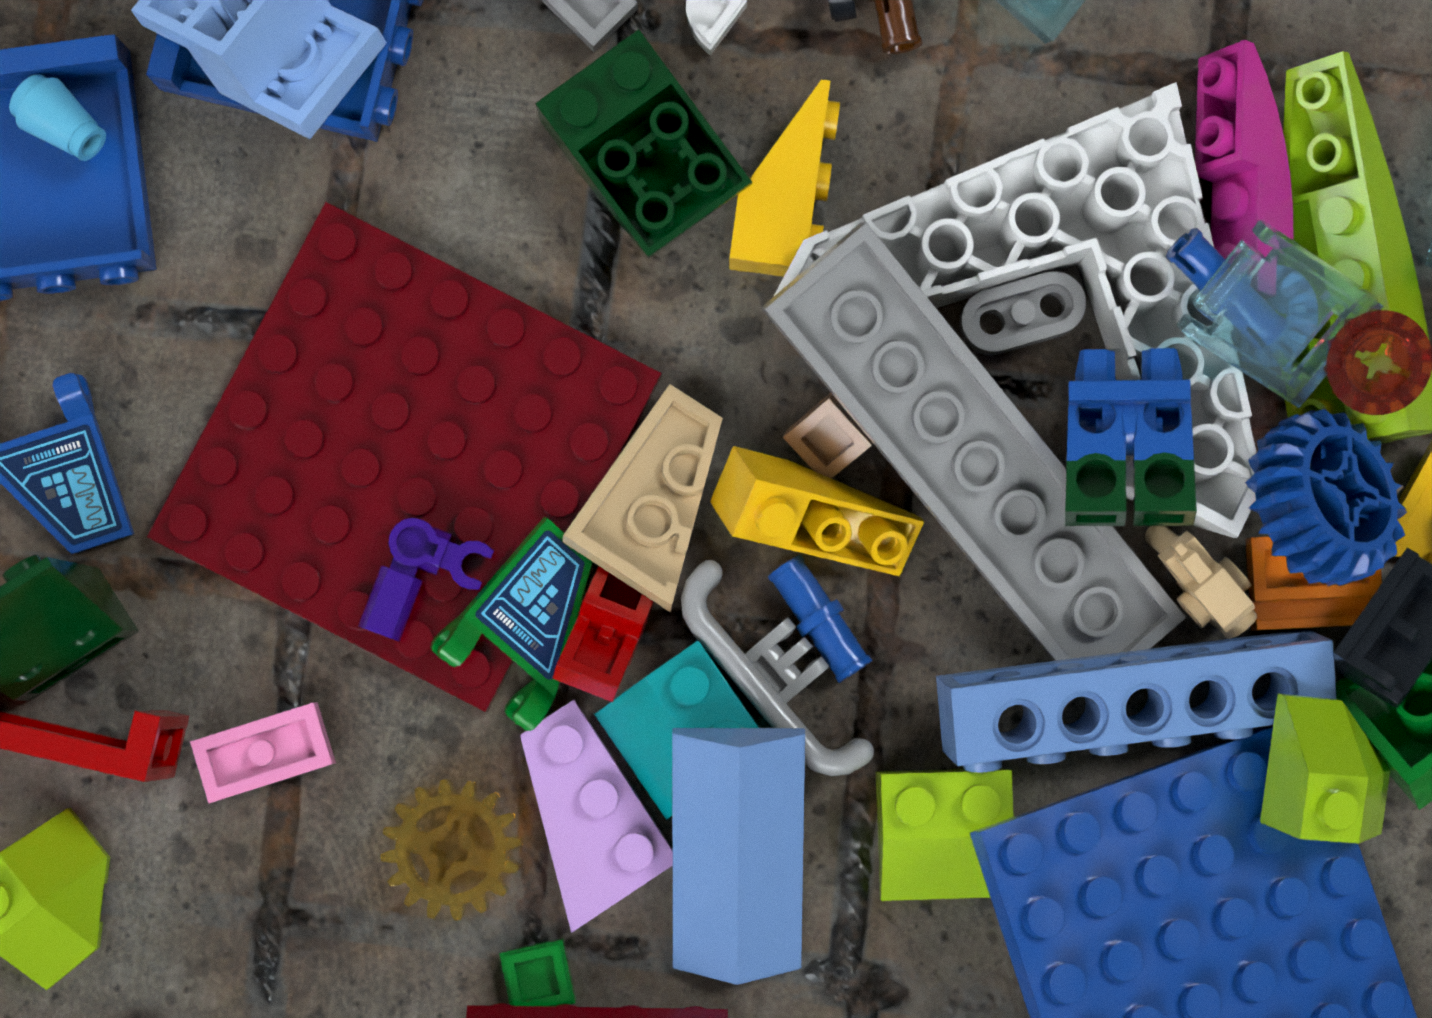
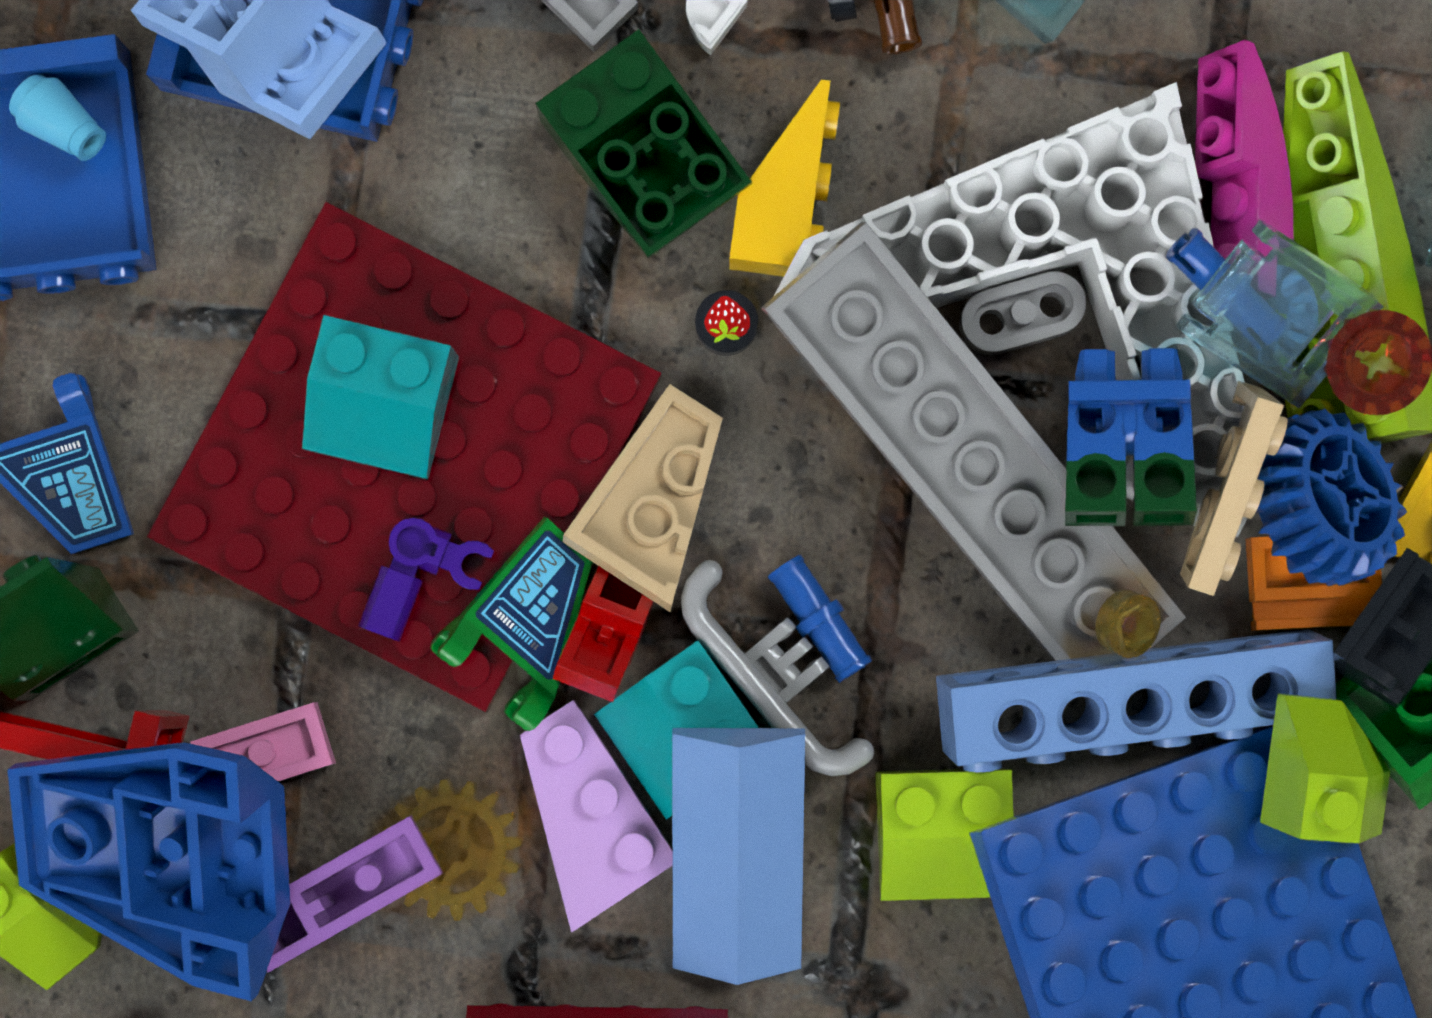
(161, 853): none -> blue wedge
(354, 888): none -> medium lavender slope
(377, 396): none -> teal slope
(538, 974): green tile -> none
(726, 323): none -> tile
(811, 514): yellow slope -> none
(827, 437): medium nougat plate -> none
(1128, 623): none -> clear yellow tile
(1210, 589): tan piece -> none
(1240, 456): none -> tan wing

